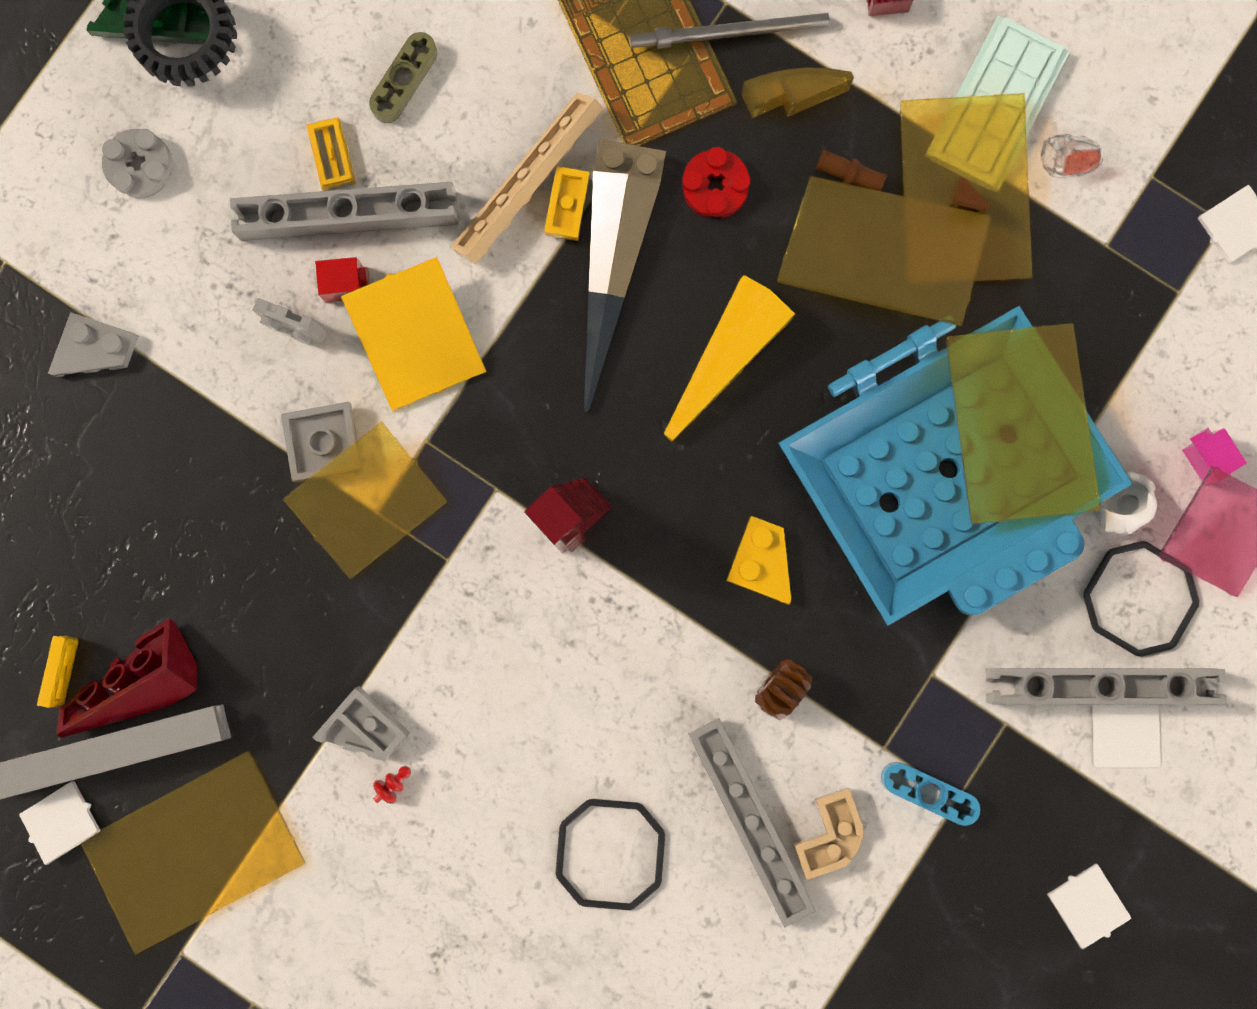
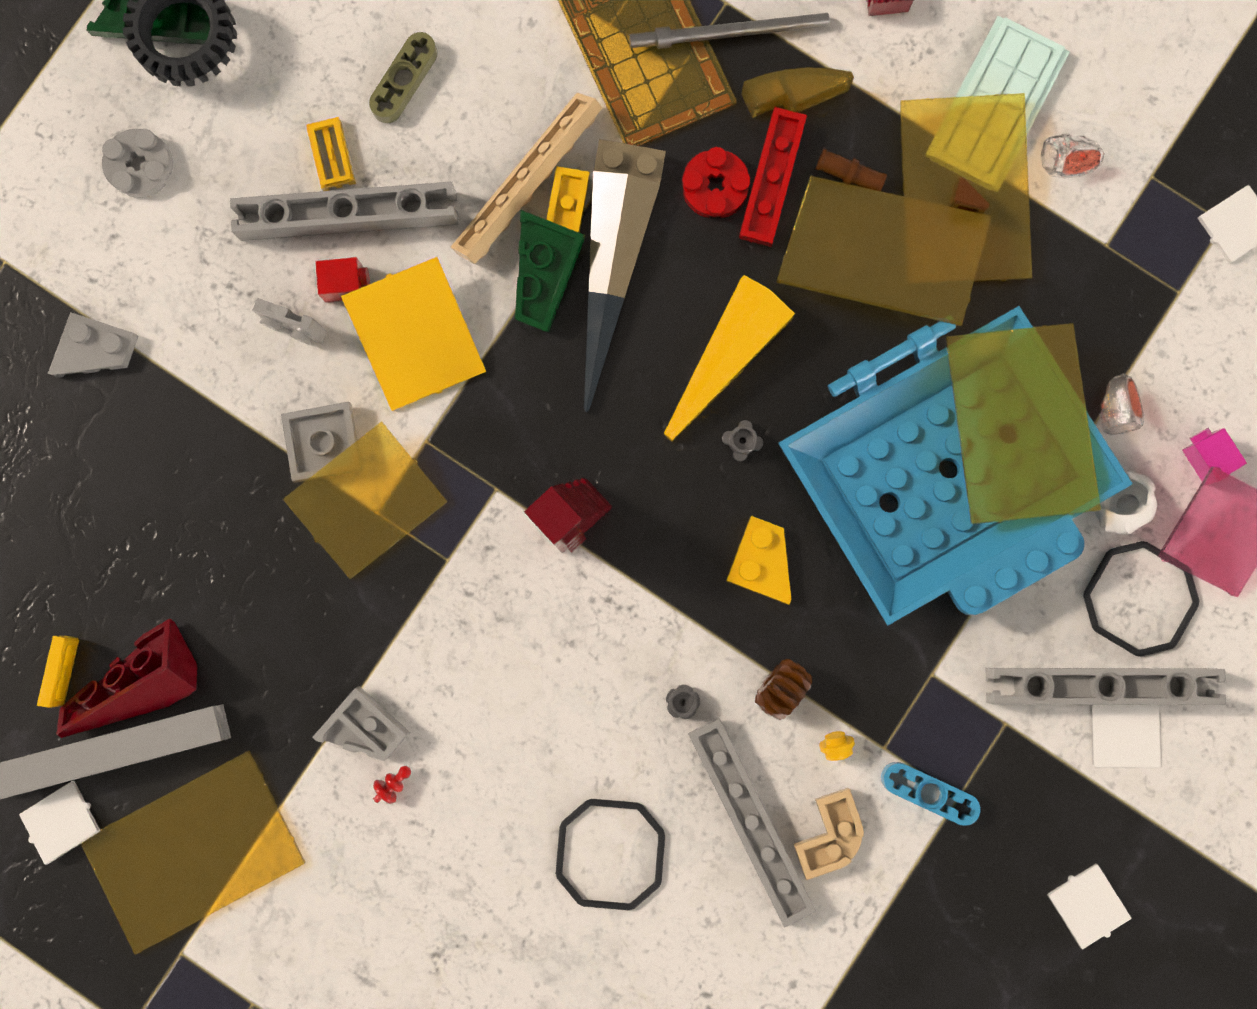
(545, 265): none -> dark green wing
(682, 692): none -> flat silver plate
(745, 431): none -> flat silver plate
(772, 176): none -> red plate
(837, 746): none -> yellow plate
(1121, 406): none -> clear rock

